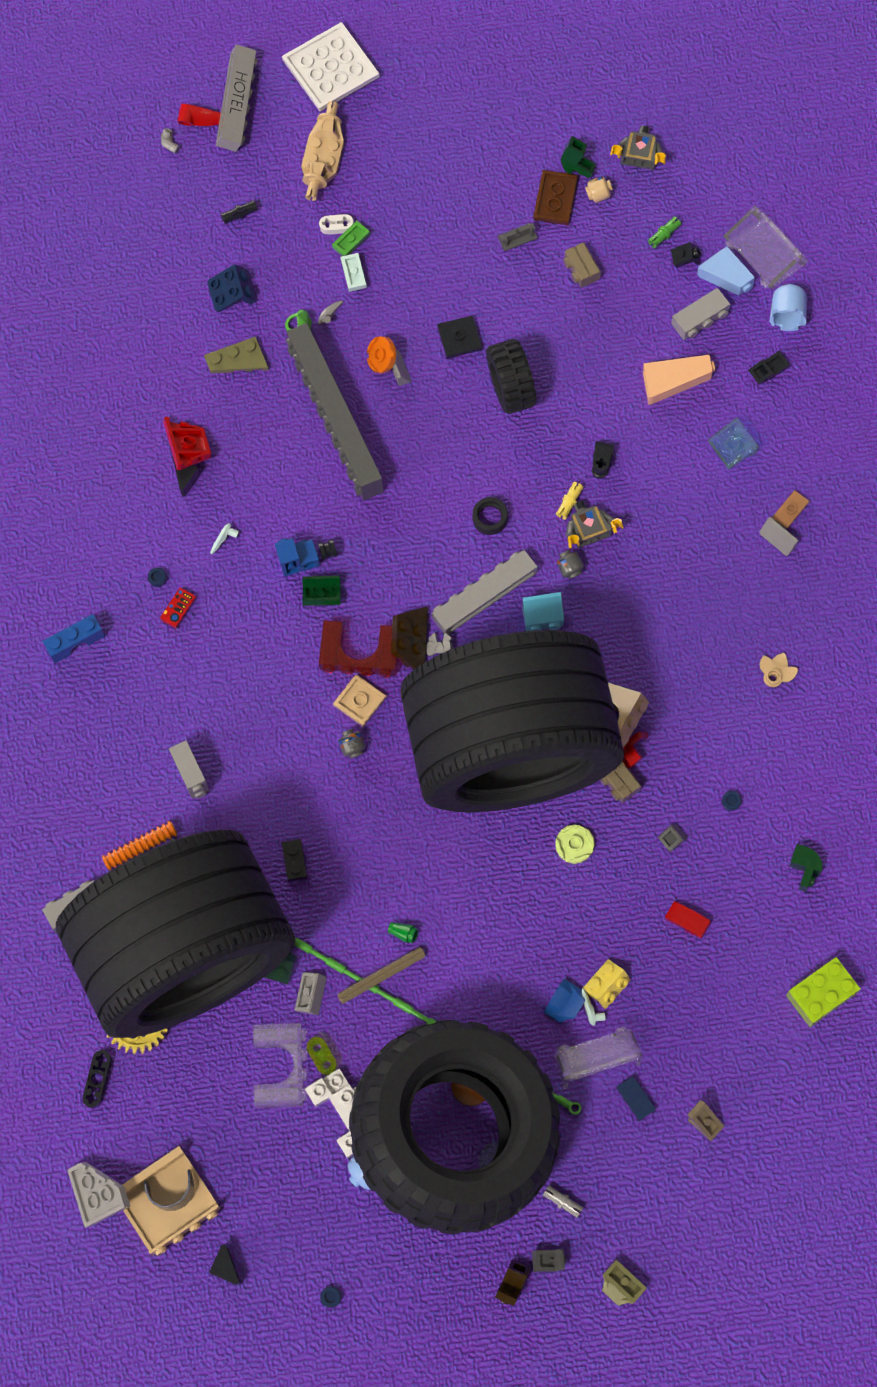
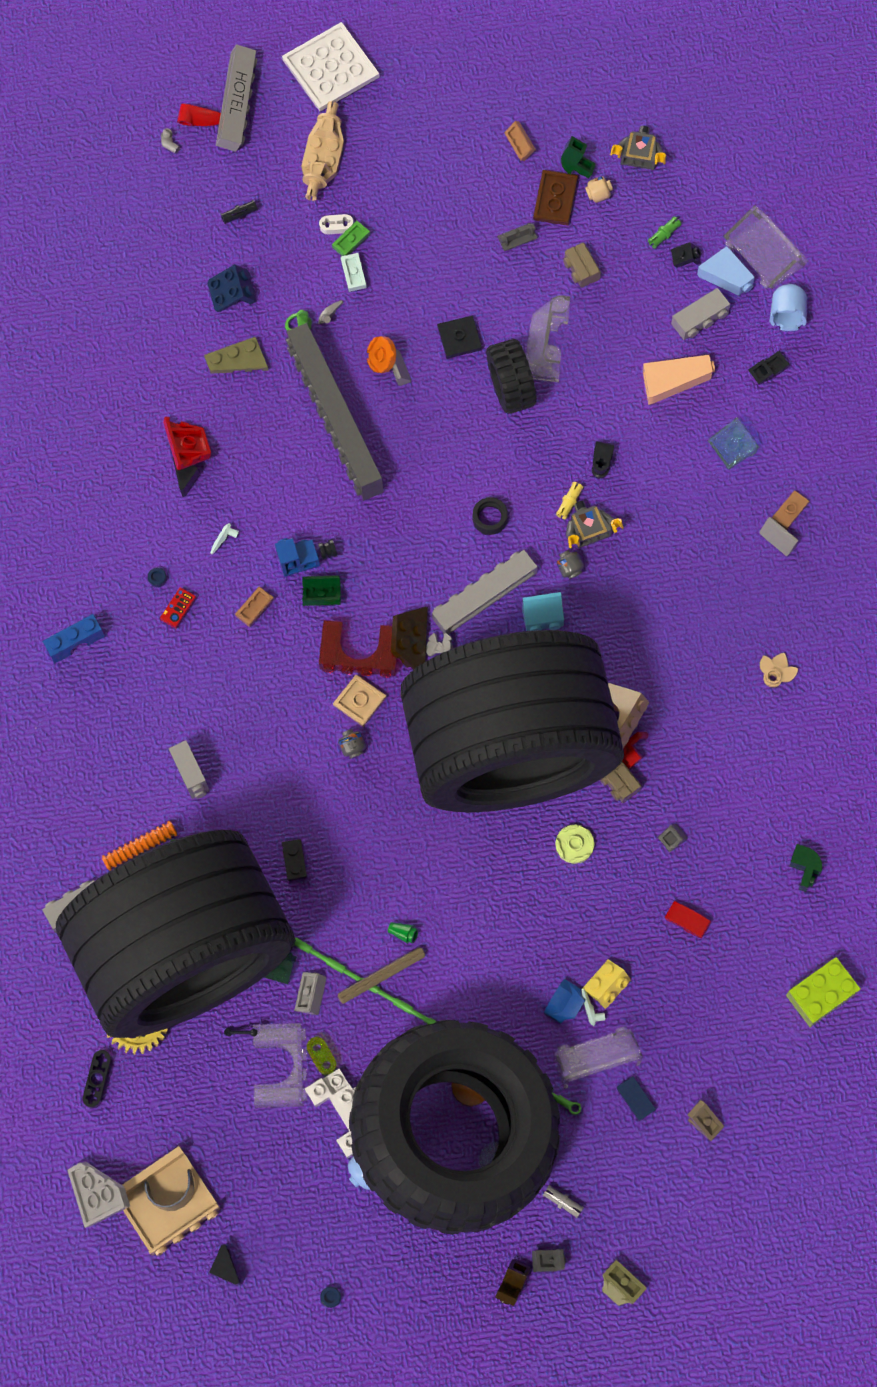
(228, 1032): none -> black hinge
(254, 606): none -> medium nougat plate
(519, 141): none -> medium nougat plate
(545, 358): none -> clear windscreen
(731, 801): dark blue tile -> none

